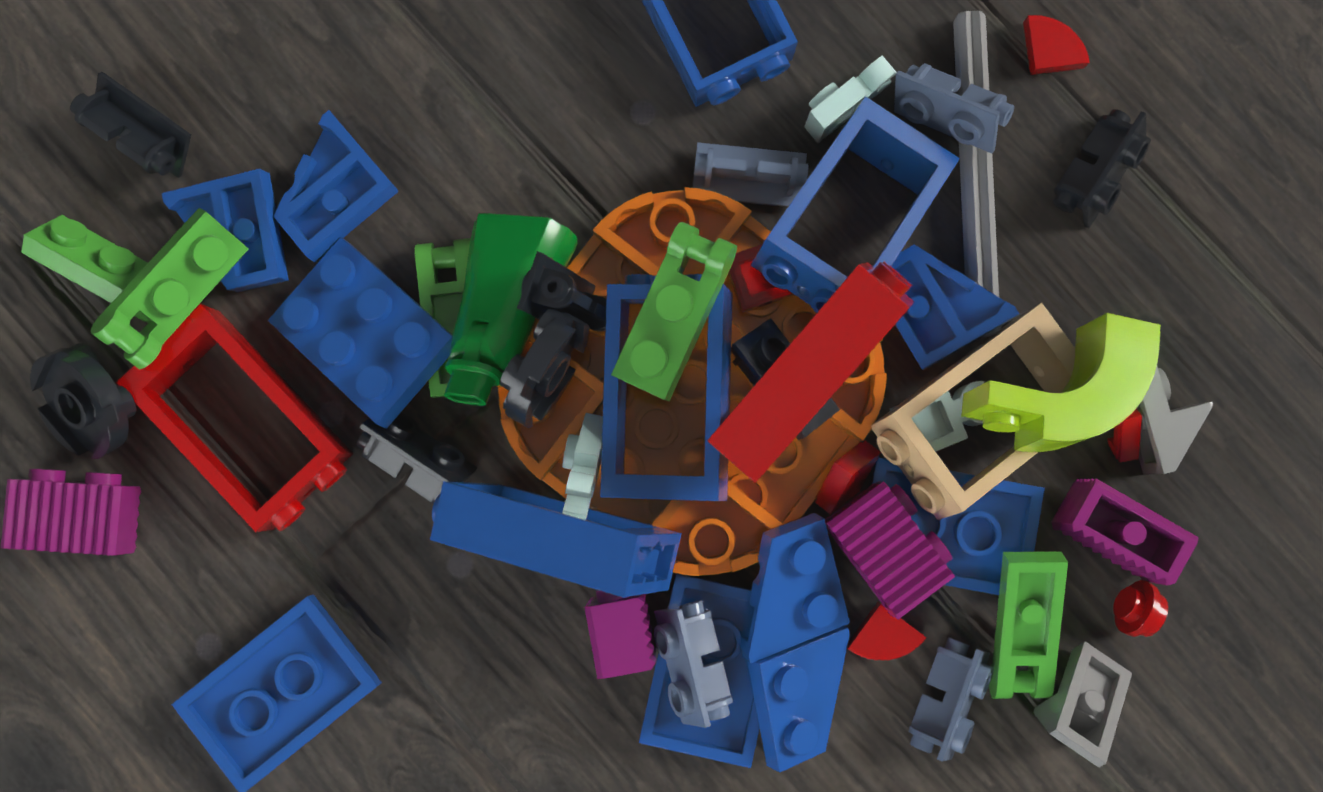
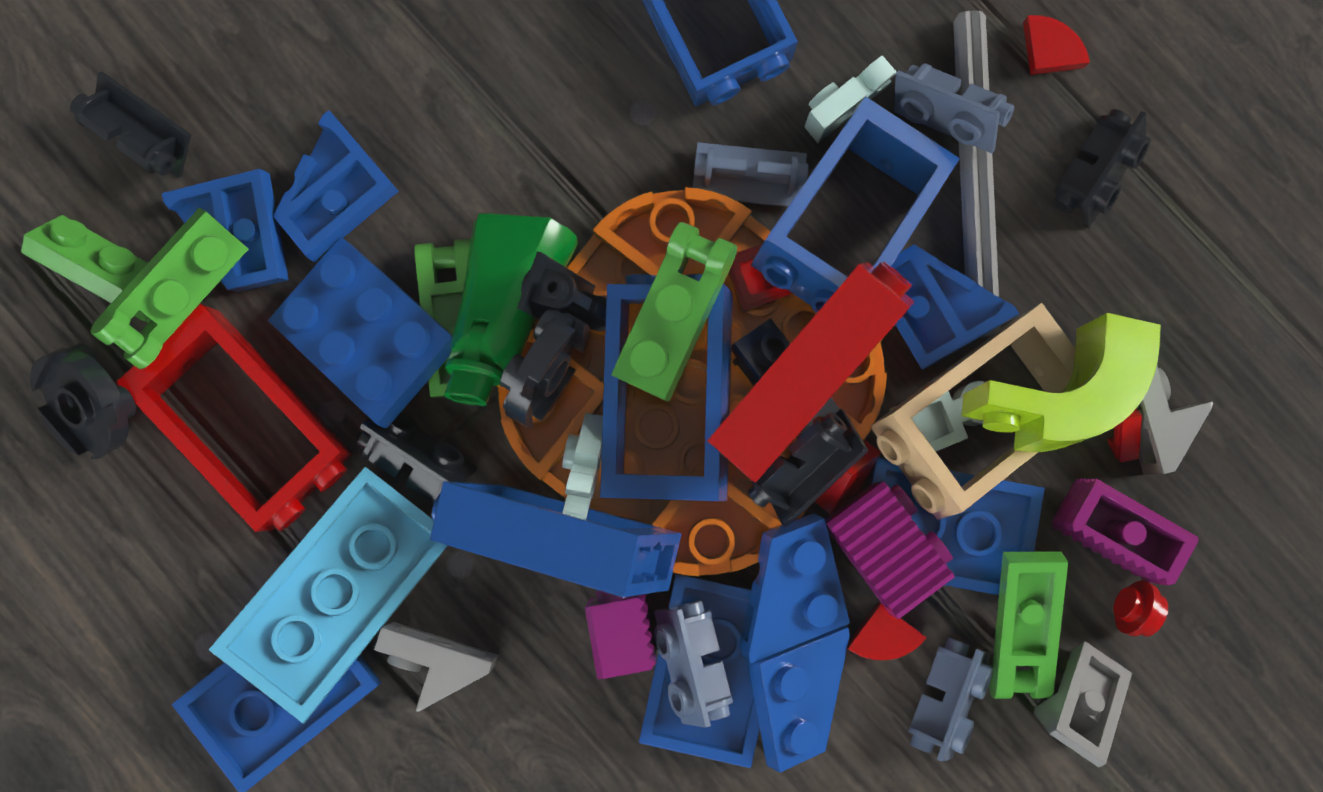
(70, 516): magenta brick -> none
(331, 595): none -> medium azure plate
(449, 662): none -> light grey slope
(815, 464): none -> black hinge

